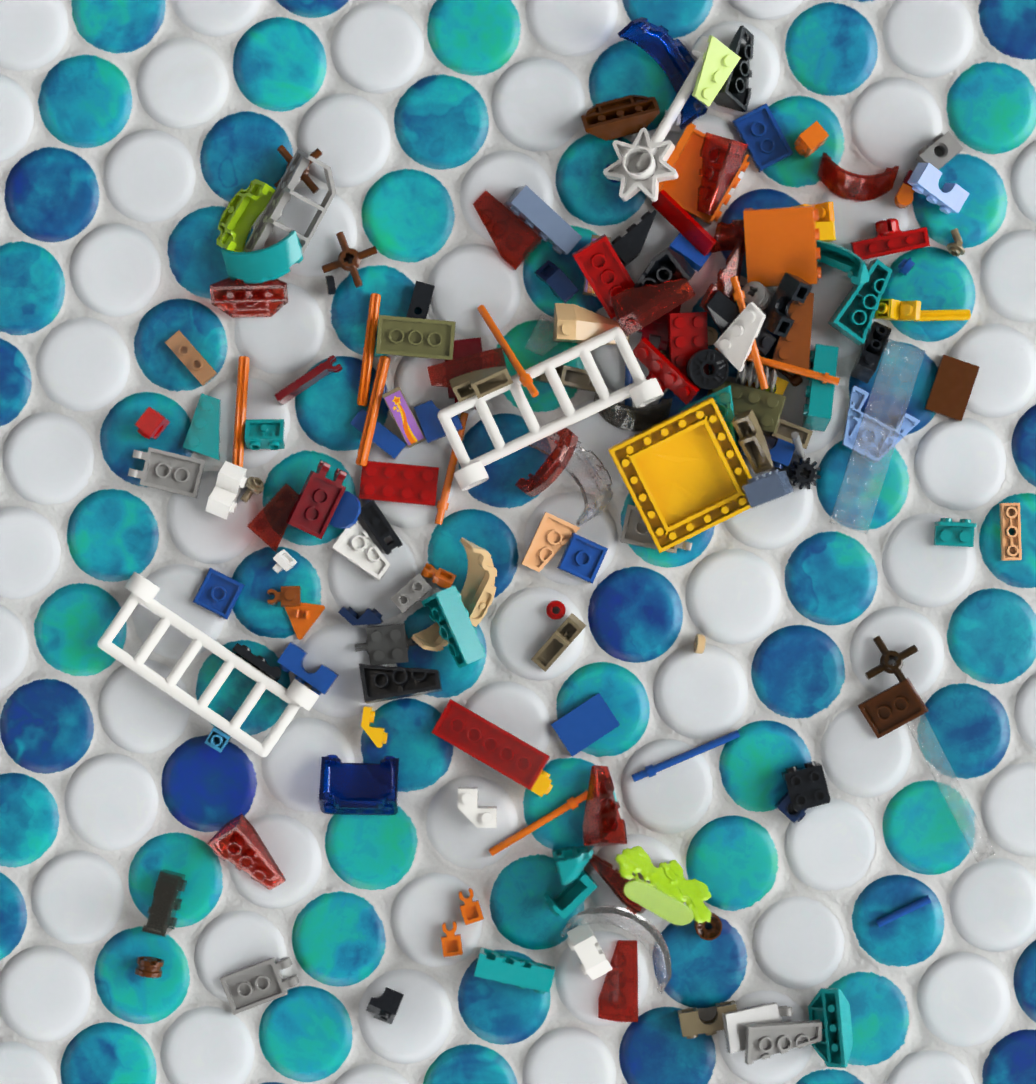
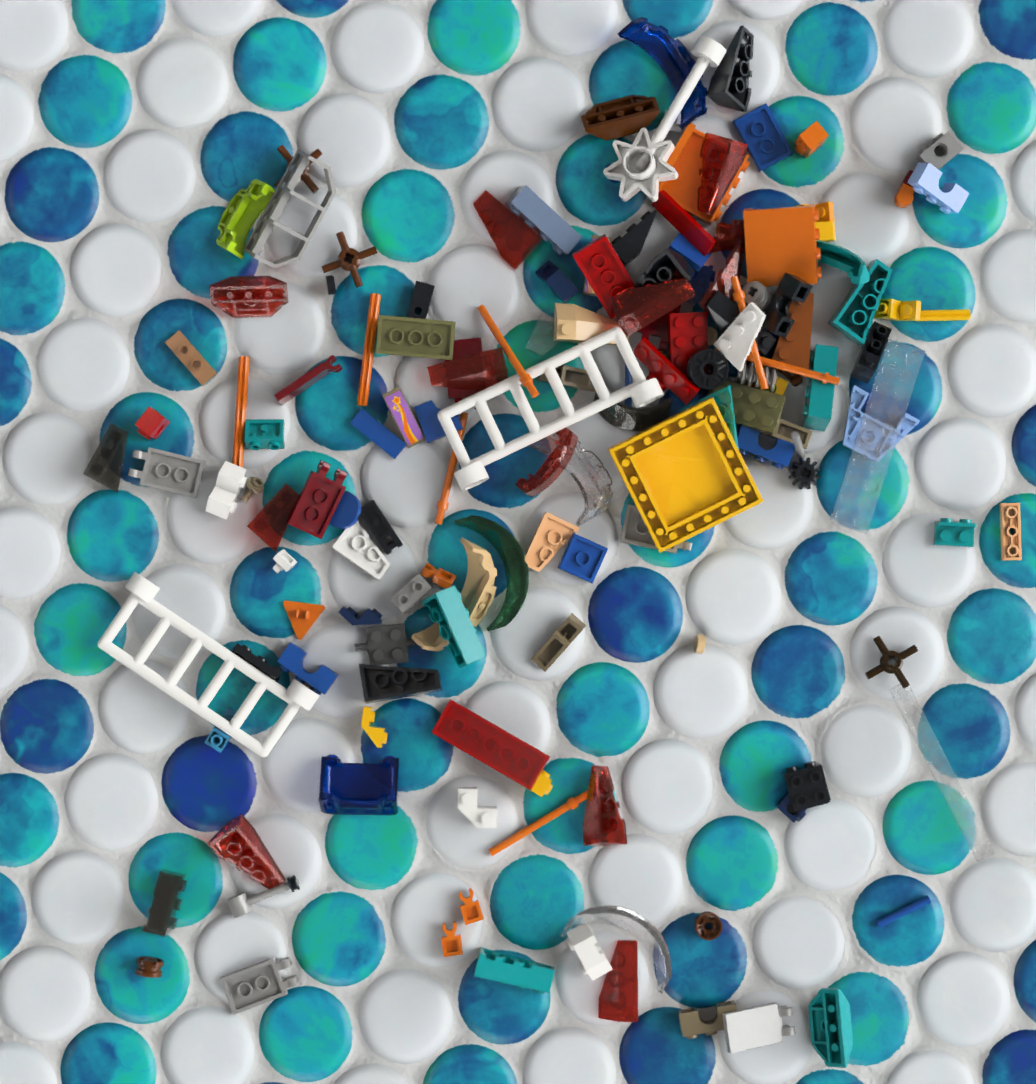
(109, 458): none -> clear smoke wedge
(205, 428): teal wing -> none
(218, 593): blue tile -> none
(241, 904): none -> light grey piece
(265, 263): teal windscreen -> none
(289, 596): dark orange plate -> none
(373, 410): orange axle -> none
(385, 1006): black brick -> none
(399, 483): red plate -> none
(480, 382): dark tan slope -> none
(513, 561): none -> clear green windscreen
(555, 616): red plate -> none
(571, 861): teal windscreen -> none
(571, 896): teal panel -> none
(585, 724): blue tile -> none
(615, 882): clear red wedge -> none
(651, 770): blue bar -> none
(666, 888): lime plant -> none
(701, 282): none -> clear blue bracket
(716, 68): yellowish green wing -> none
(753, 441): dark tan slope -> none
(767, 487): sand blue wedge -> none
(779, 1037): light grey wing -> none
(854, 186): clear red windscreen -> none
(890, 240): red plate -> none
(893, 708): reddish brown tile -> none
(905, 266): blue plate -> none
(951, 388): reddish brown tile -> none
(956, 248): dark tan plate -> none

